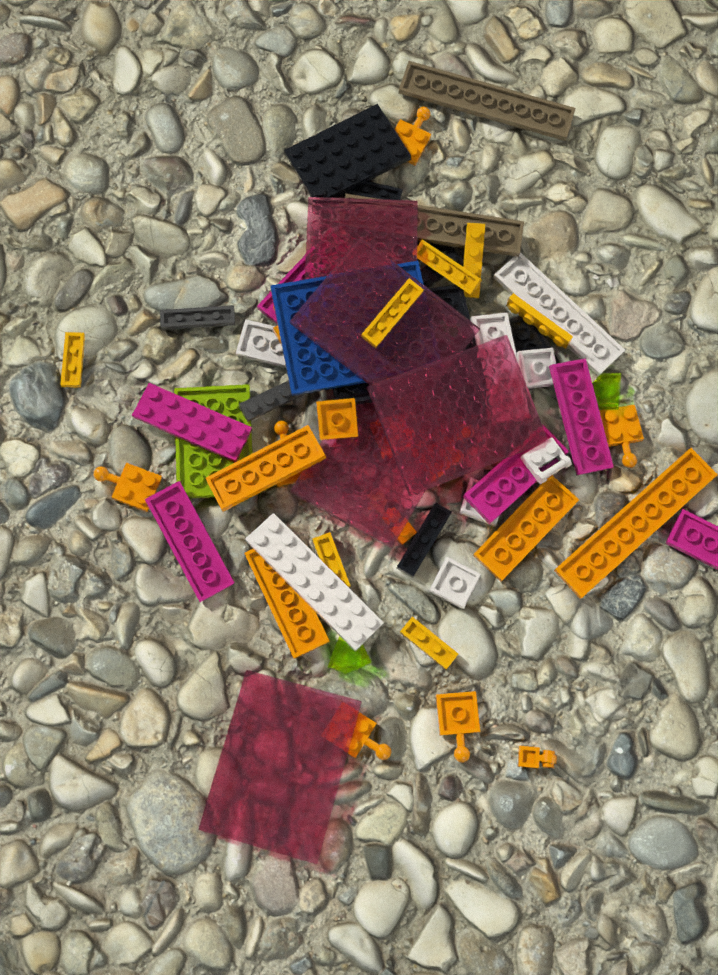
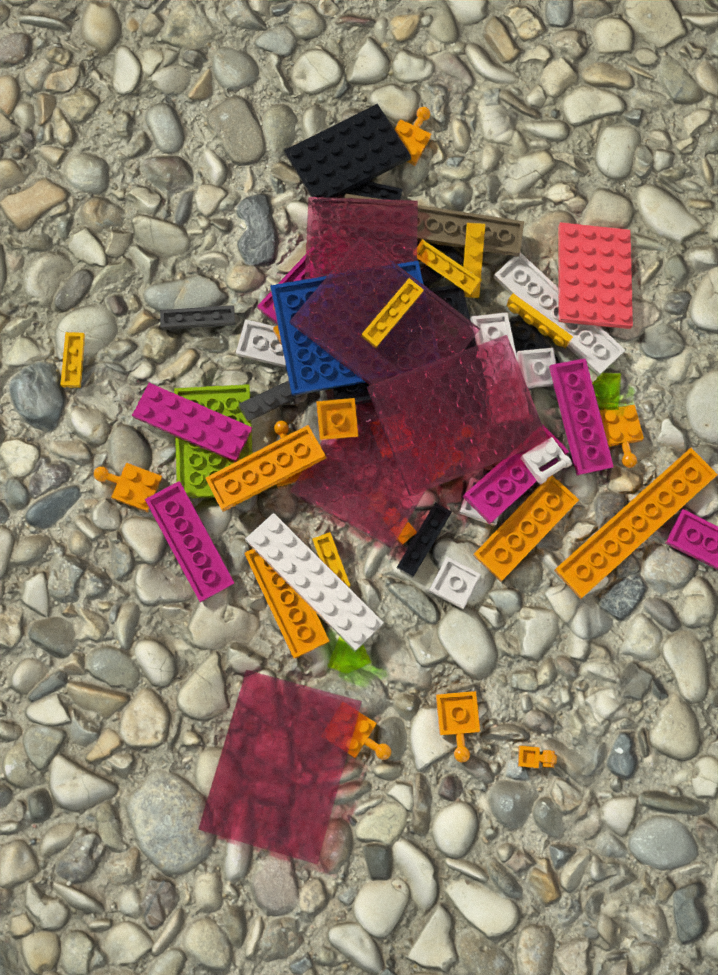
(429, 643): yellow plate -> none
(487, 100): dark tan plate -> none
(594, 276): none -> coral plate

